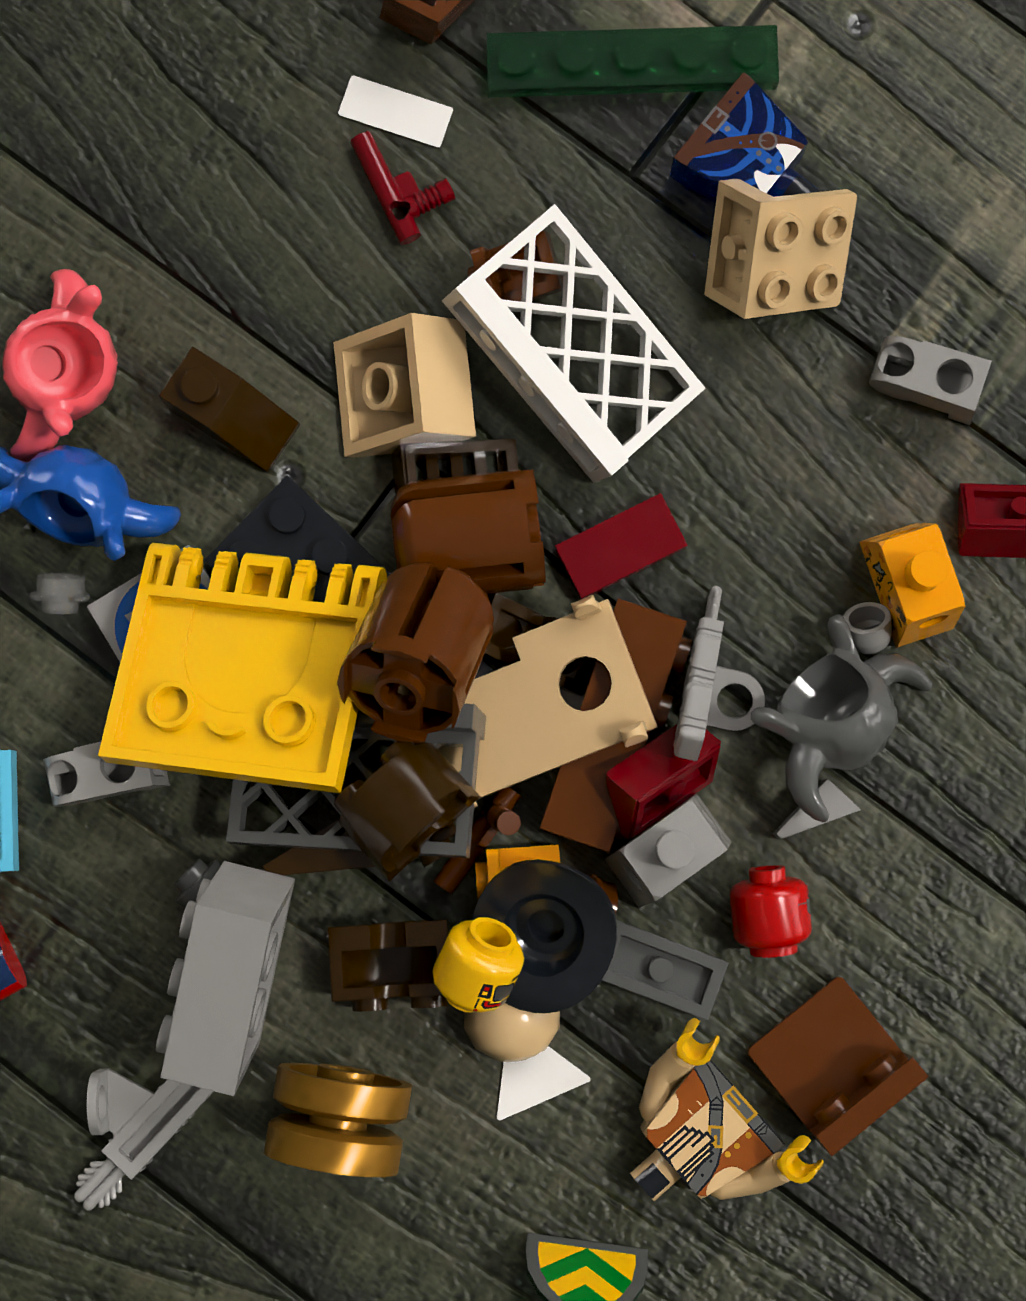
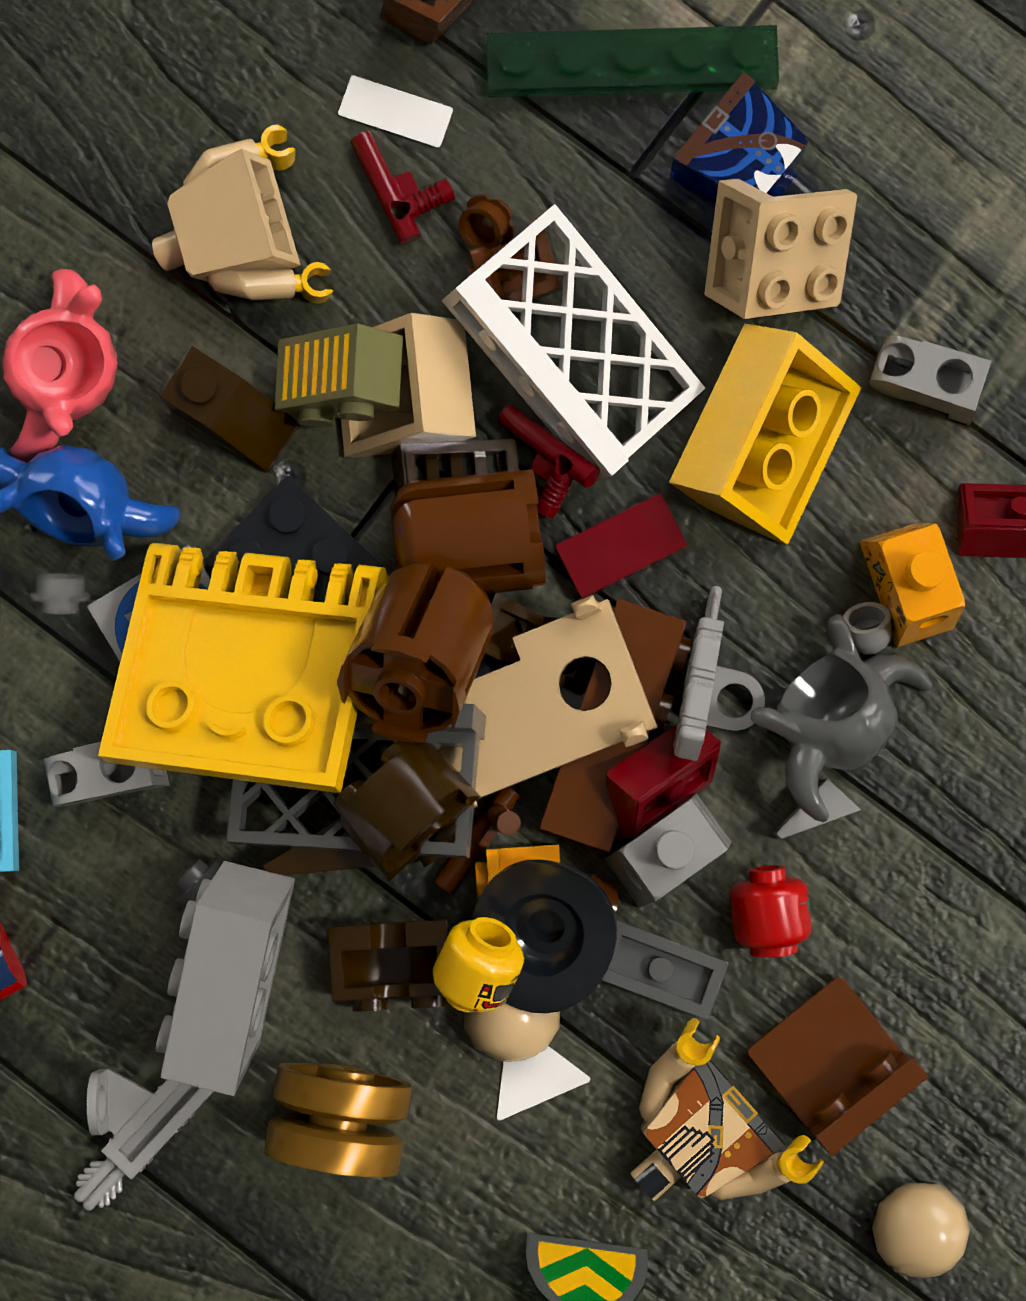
(236, 226): none -> tan torso
(338, 374): none -> olive brick
(478, 230): none -> reddish brown plate
(550, 459): none -> dark red hose
(766, 432): none -> yellow slope
(921, 1230): none -> tan hair

